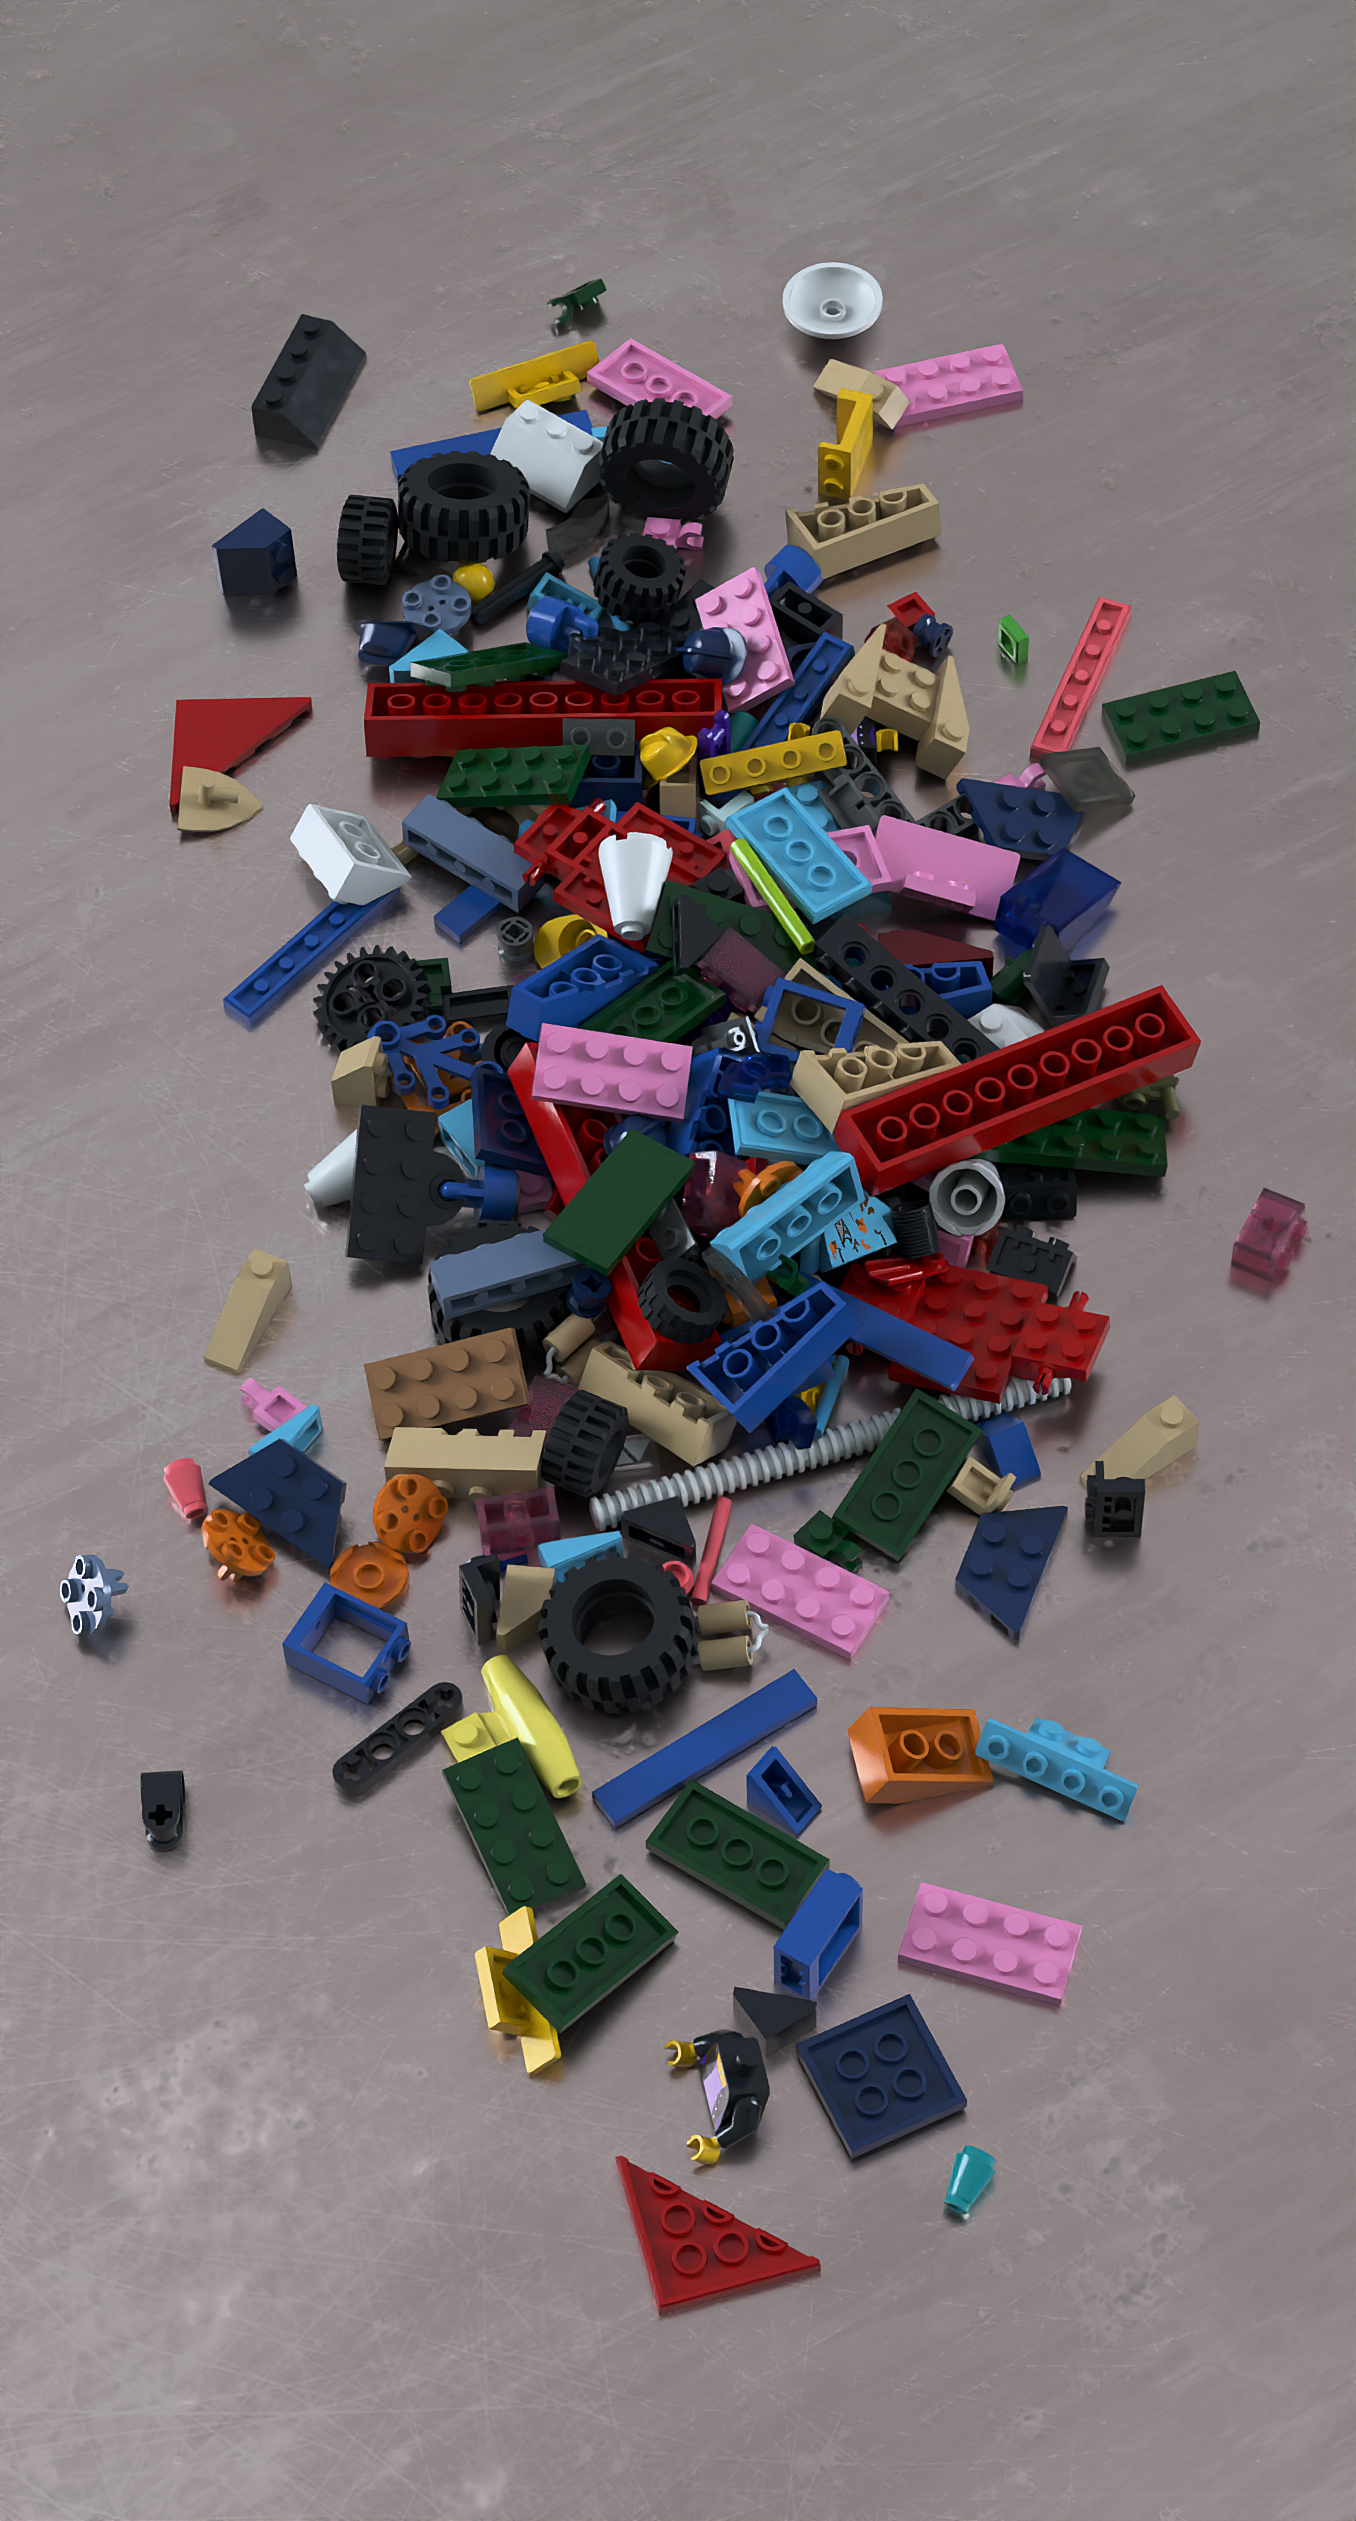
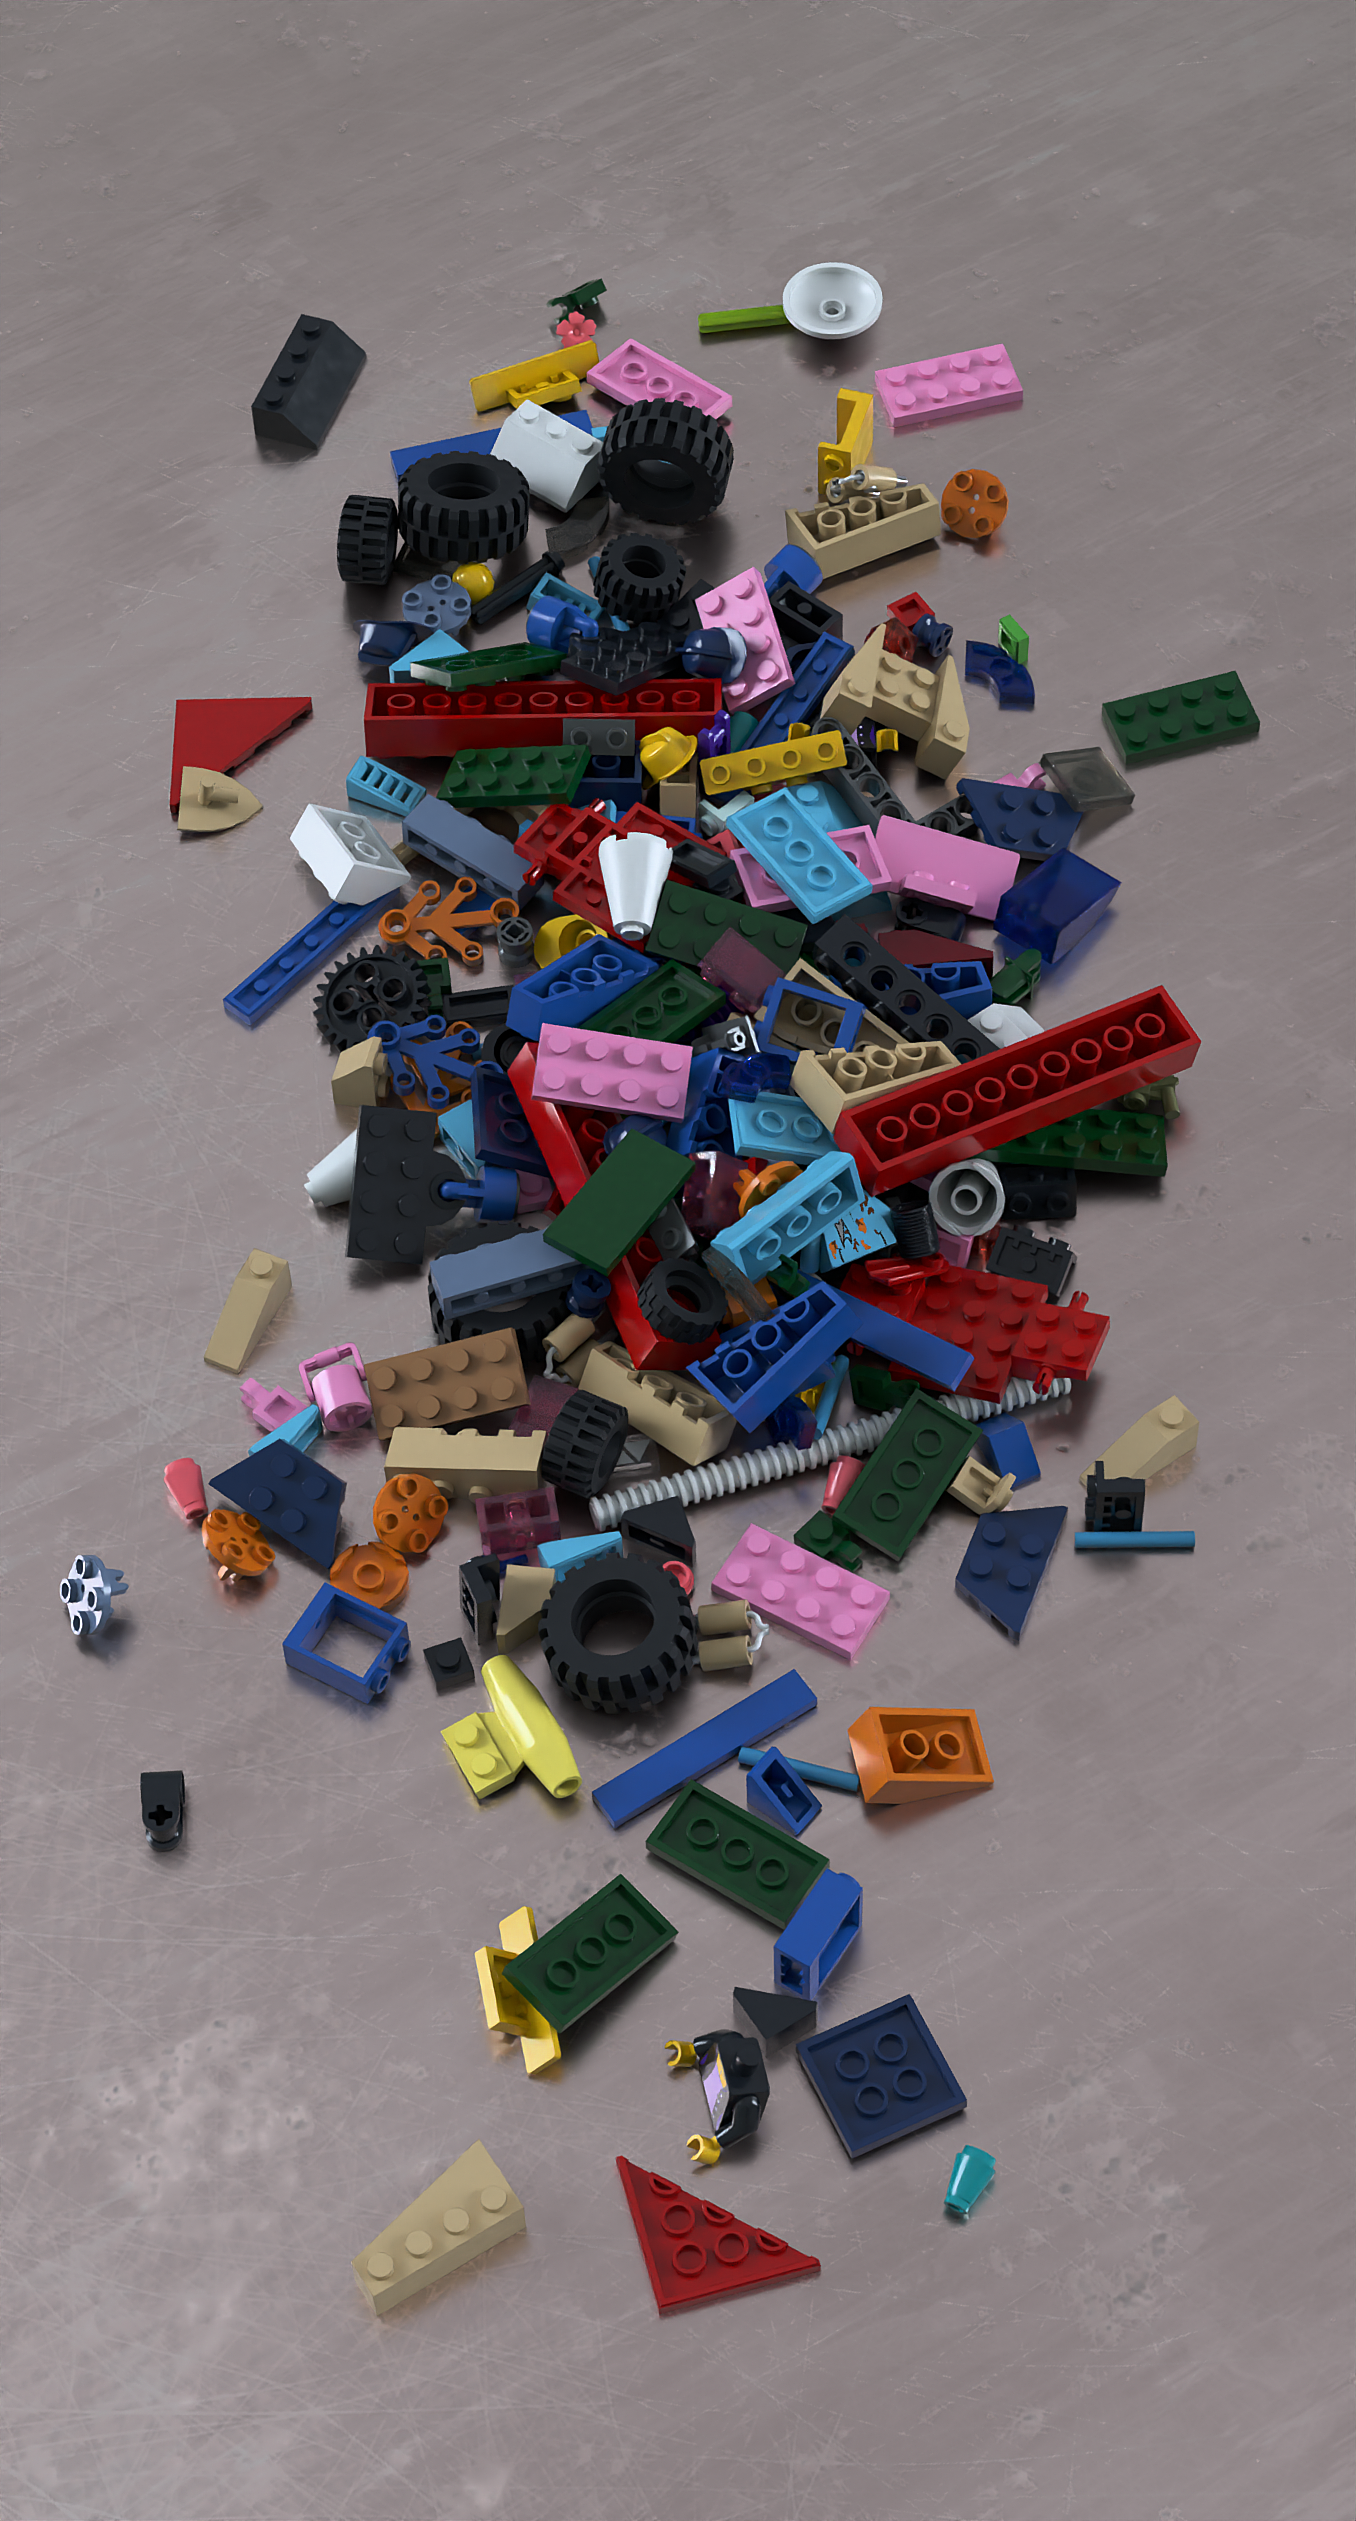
(255, 557): dark blue slope -> none
(338, 1388): none -> bright pink piece
(367, 773): none -> medium azure slope
(402, 1743): black beam -> none
(440, 2231): none -> tan wedge
(443, 921): none -> orange plant
(448, 1663): none -> black plate
(513, 1828): dark green plate -> none
(576, 330): none -> coral plant
(674, 533): bright pink plate -> none
(691, 933): black slope -> none
(701, 864): none -> black tile
(711, 1551): coral bar -> none
(742, 319): none -> lime axle
(773, 896): lime piece -> none
(807, 1770): none -> dark azure bar
(840, 1479): none -> coral cone
(842, 802): dark grey hinge -> none
(864, 481): none -> tan piece
(877, 1391): none -> dark green plate
(888, 399): tan slope -> none
(930, 919): none -> black piece
(960, 498): none -> orange plate
(990, 1943): bright pink plate -> none
(1003, 673): none -> clear blue tile
(1059, 1762): medium azure bracket -> none
(1060, 985): black bracket -> none
(1081, 677): coral tile -> none
(1134, 1539): none -> dark azure bar
(1269, 1234): clear pink brick -> none

